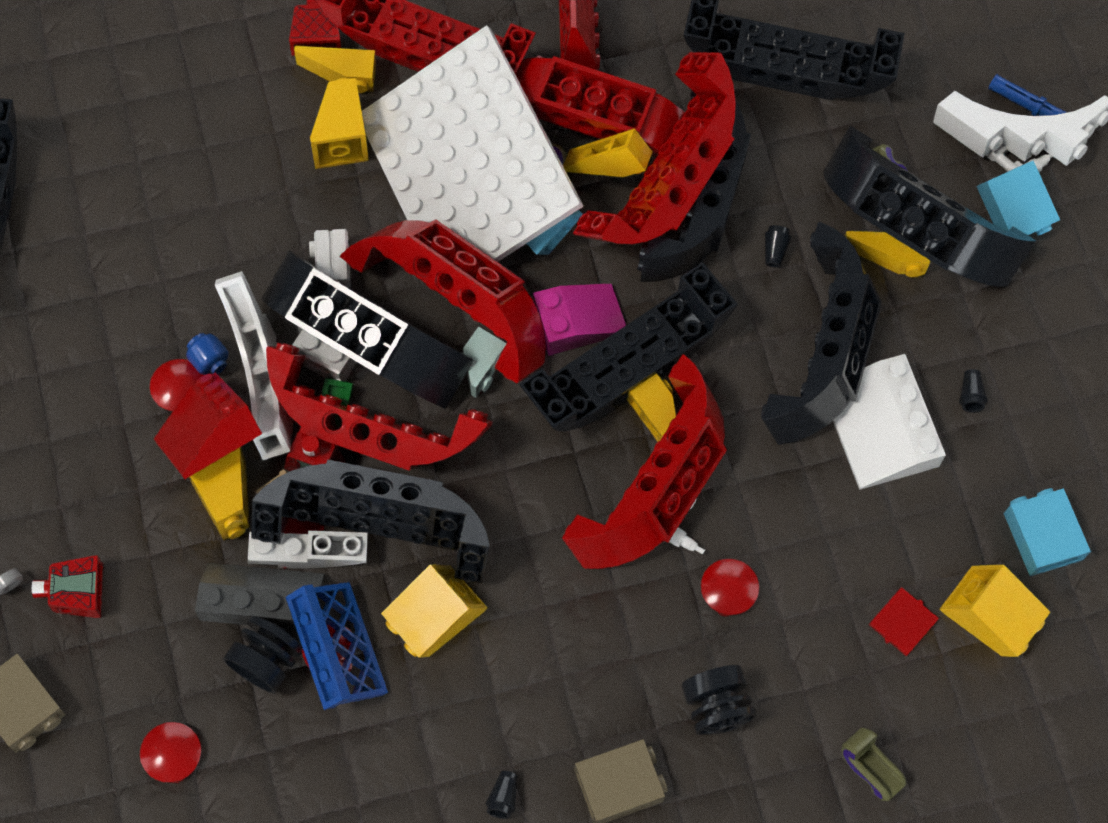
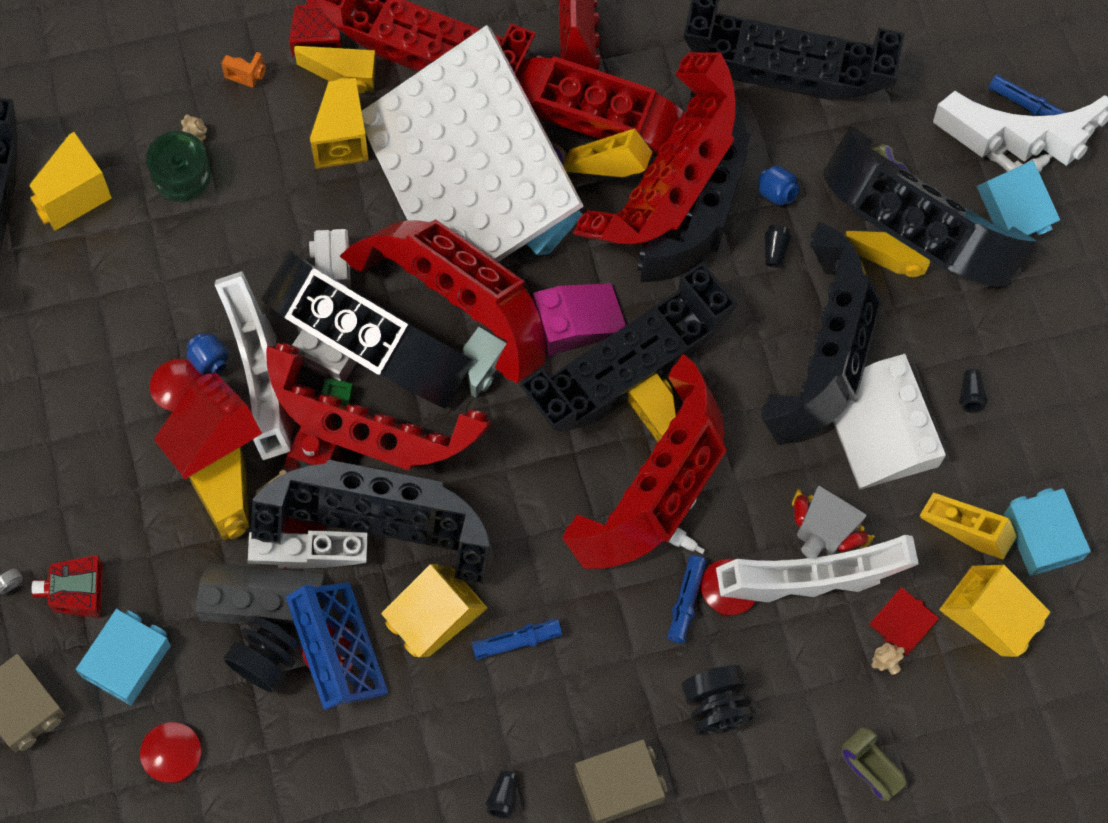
(68, 185): none -> yellow slope
(124, 656): none -> medium azure brick
(178, 166): none -> clear green wheel
(194, 126): none -> tan plant
(242, 71): none -> orange bracket
(518, 638): none -> blue pin
(683, 610): none -> blue pin
(778, 185): none -> blue head
(812, 577): none -> white arch
(828, 524): none -> light grey torso
(888, 658): none -> tan plant
(971, 525): none -> yellow slope

